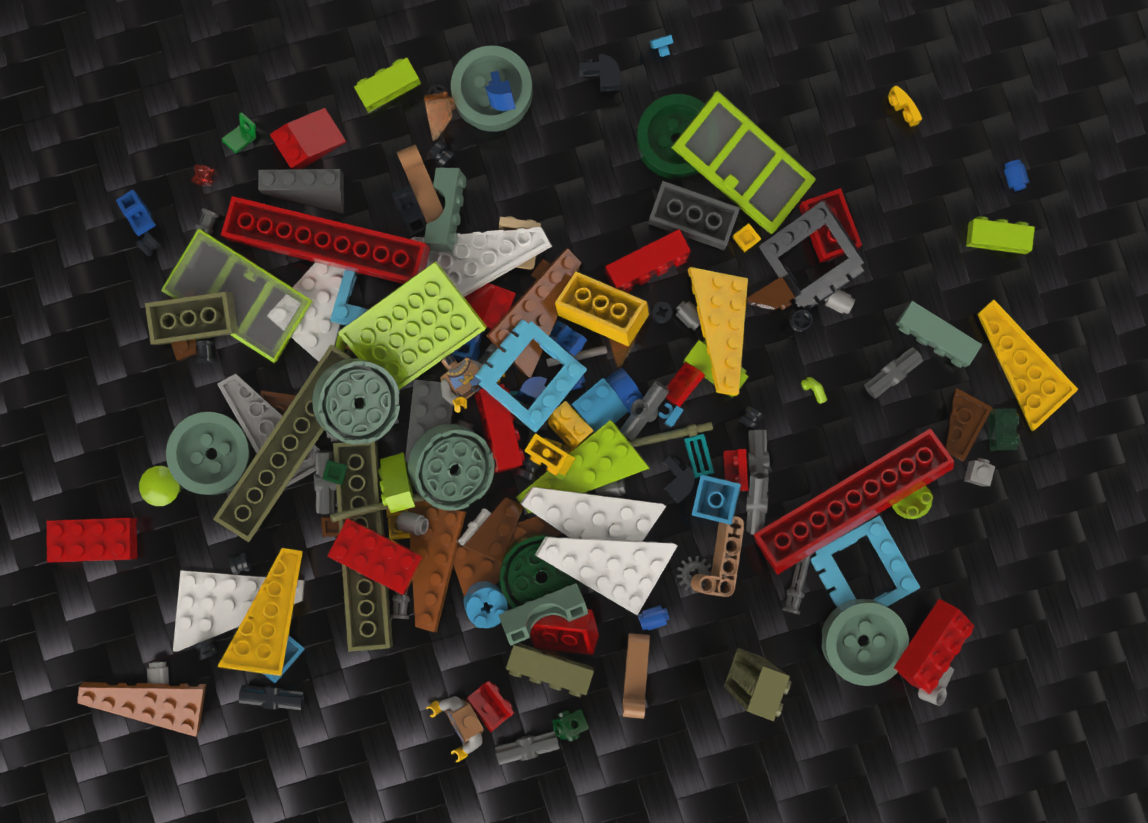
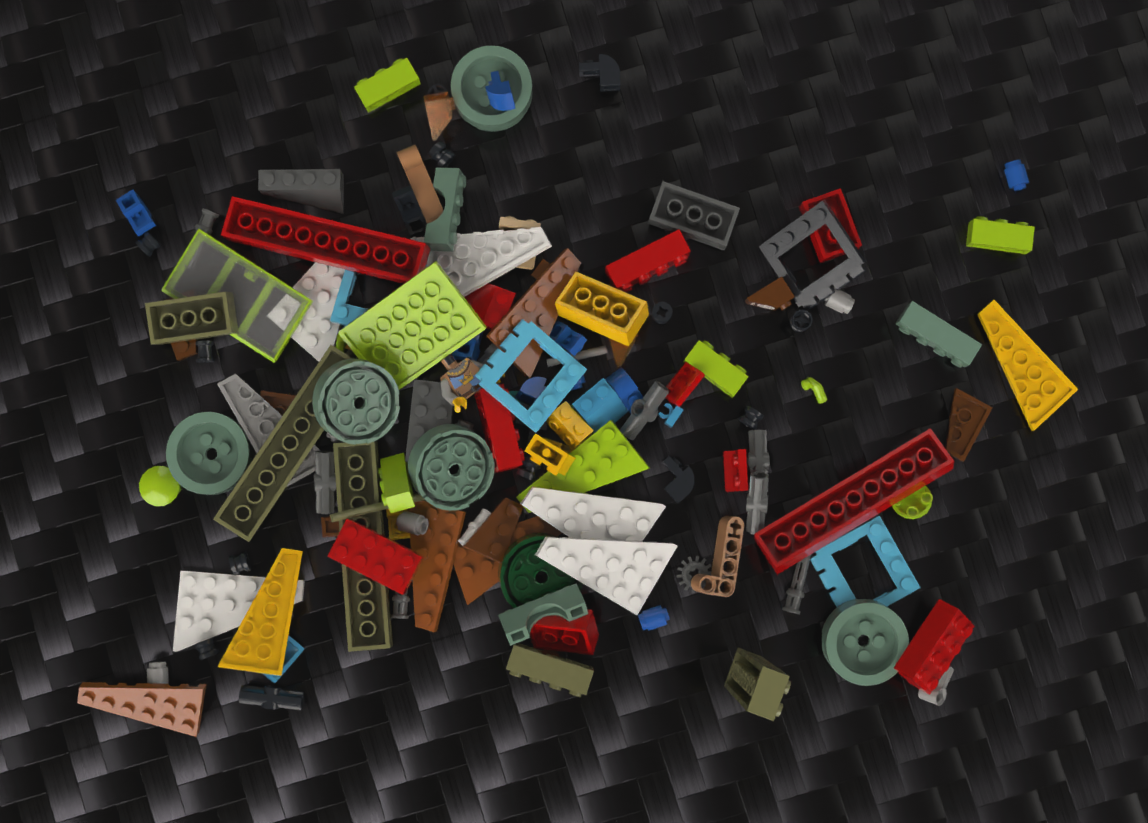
(92, 540): red brick -> none
(203, 175): clear red wheel -> none
(241, 135): green bracket -> none
(307, 139): red slope -> none
(335, 472): dark green tile -> none
(464, 722): torso -> none
(473, 603): dark azure brick -> none
(490, 705): red bracket -> none
(527, 747): dark grey piece -> none
(569, 724): dark green brick -> none
(612, 489): dark grey cone -> none
(635, 676): medium nougat beam -> none
(658, 123): dark green brick -> none
(661, 43): dark azure tile -> none
(688, 314): dark grey brick -> none
(690, 430): olive bar -> none
(698, 454): teal tile -> none
(716, 499): dark azure slope -> none
(722, 319): yellow wing -> none
(743, 162): door -> none
(746, 237): yellow plate -> none
(893, 372): dark grey piece -> none
(901, 100): yellow slope -> none
(979, 472): light grey brick -> none
(1003, 430): clear green brick -> none

